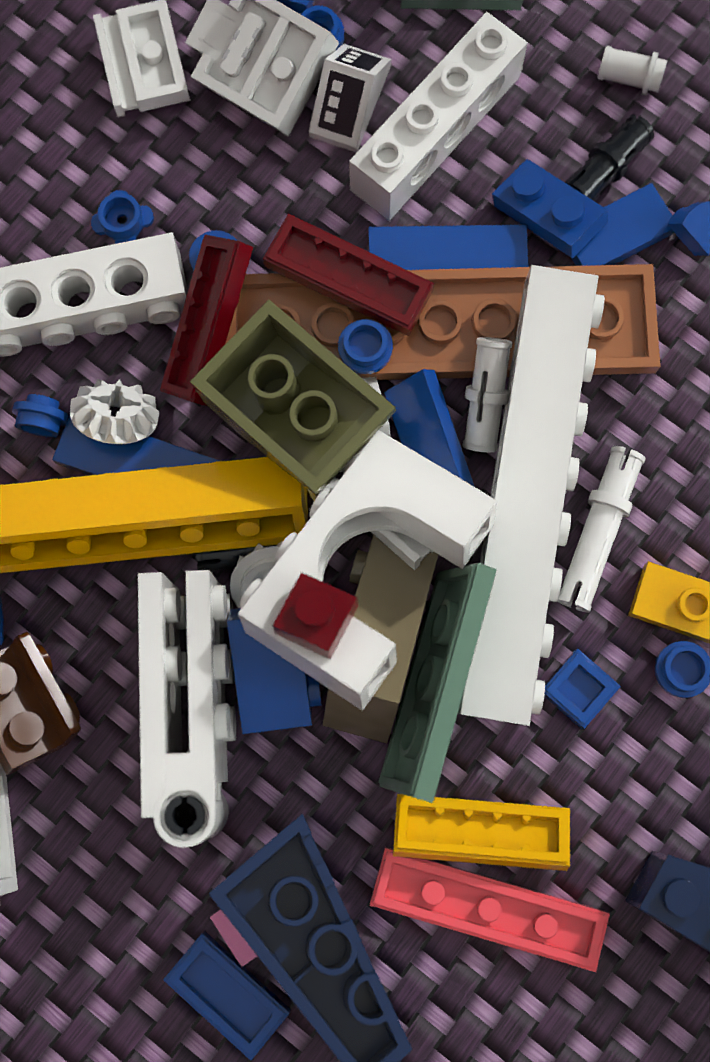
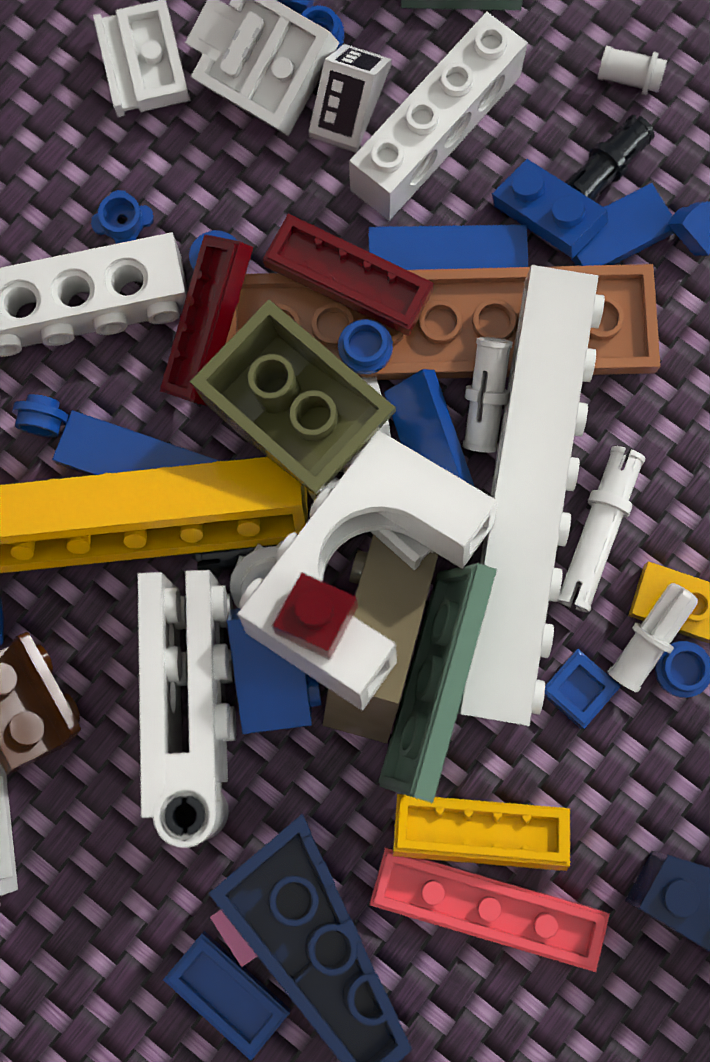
(132, 423): white gear -> none
(653, 637): none -> white axle

